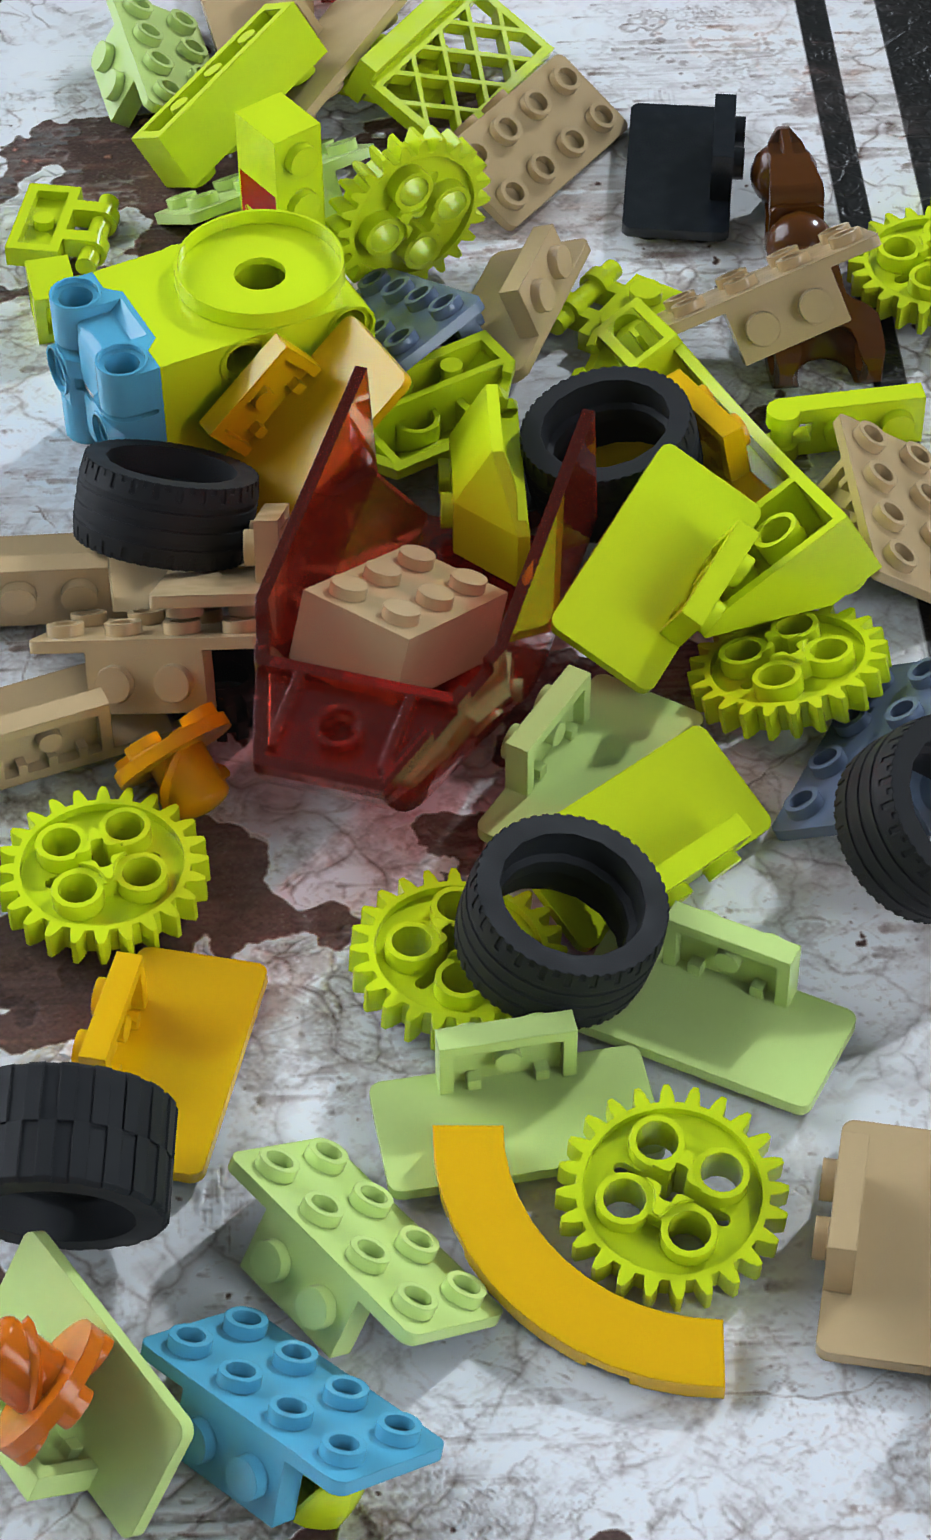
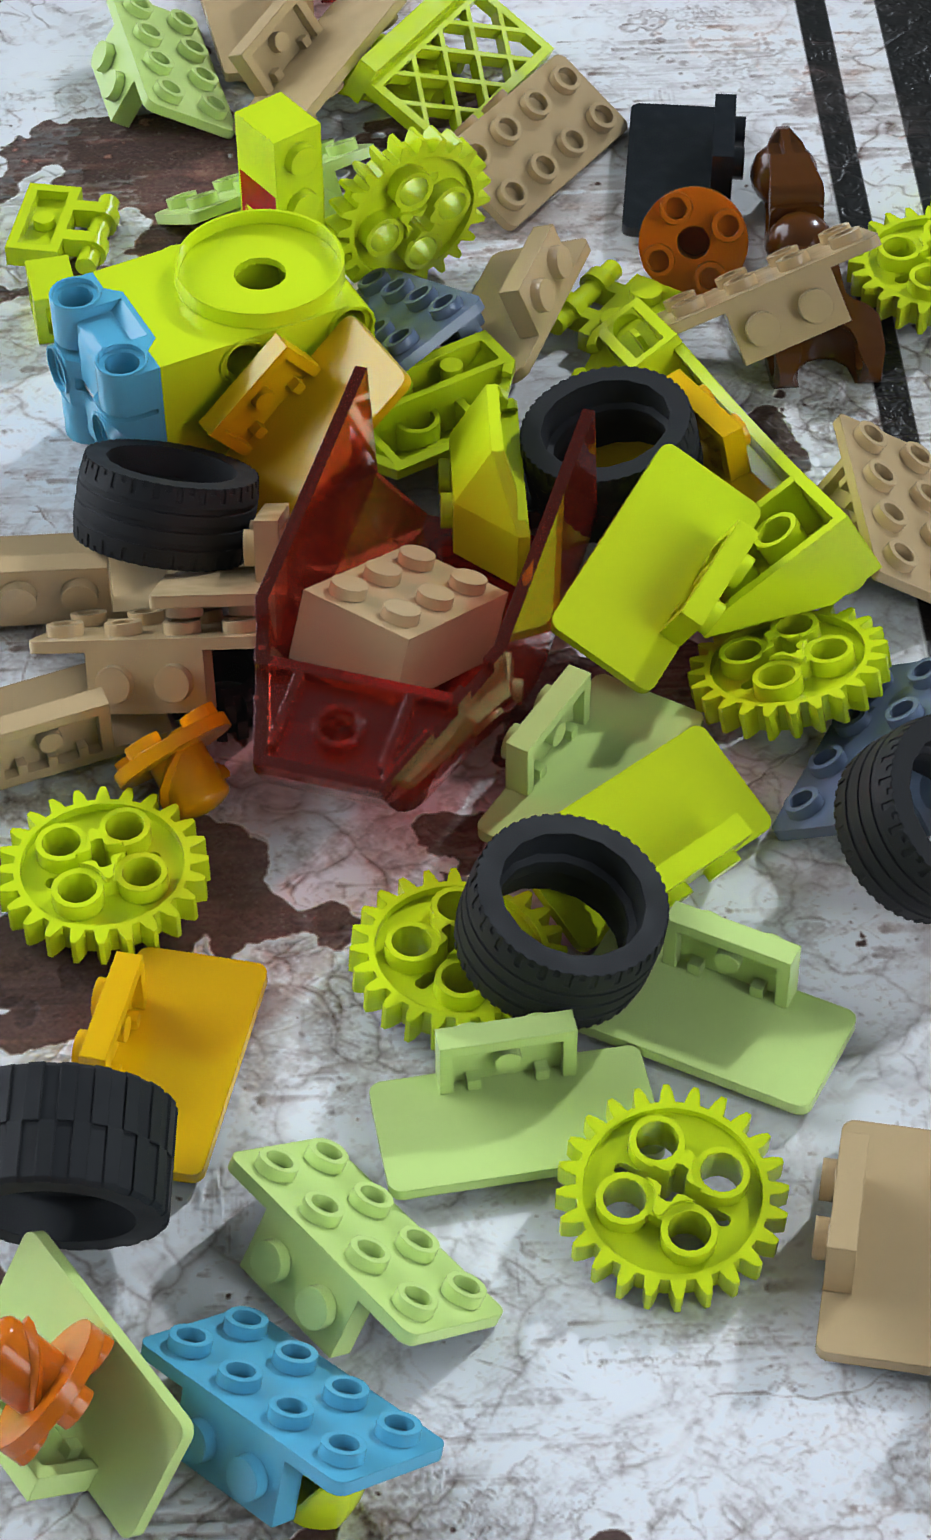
(198, 123): neon yellow brick -> none
(550, 1294): yellow tile -> none
(692, 239): none -> orange plate
(894, 409): neon yellow plate -> none

